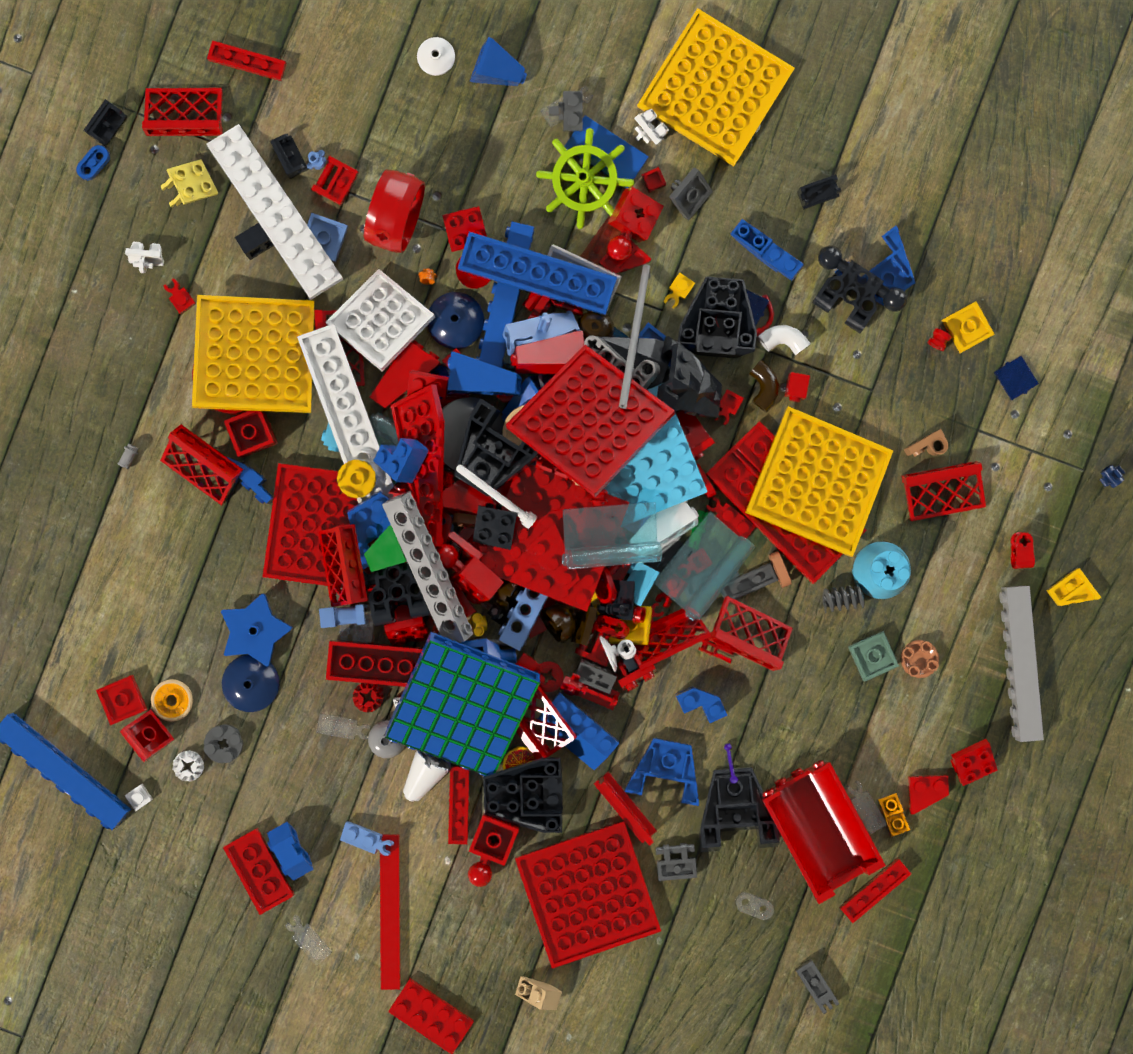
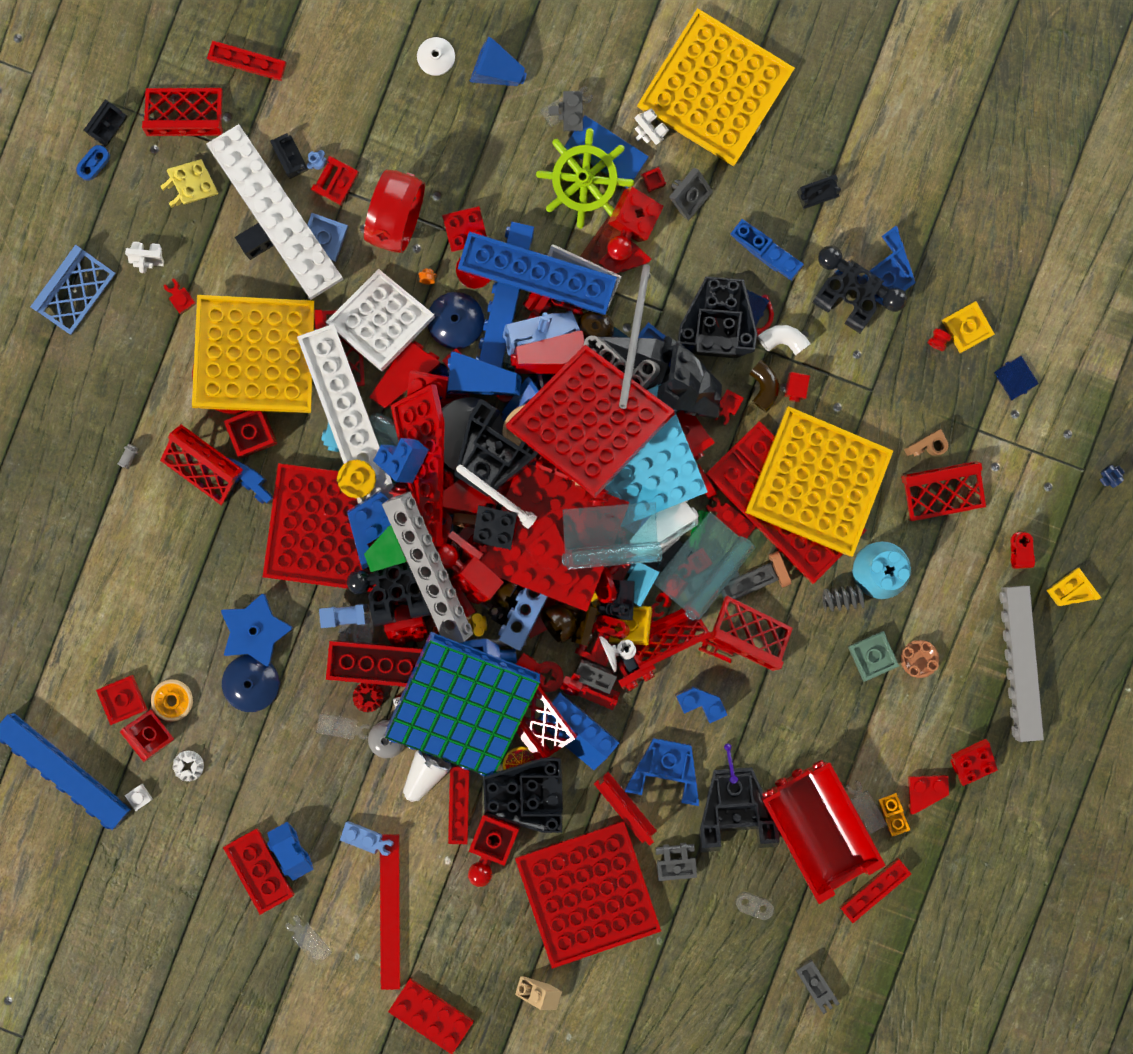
(57, 281): none -> medium blue fence
(234, 742): dark grey plate -> none
(349, 559): red fence -> none
(639, 614): red plate -> none
(680, 287): yellow plate -> none

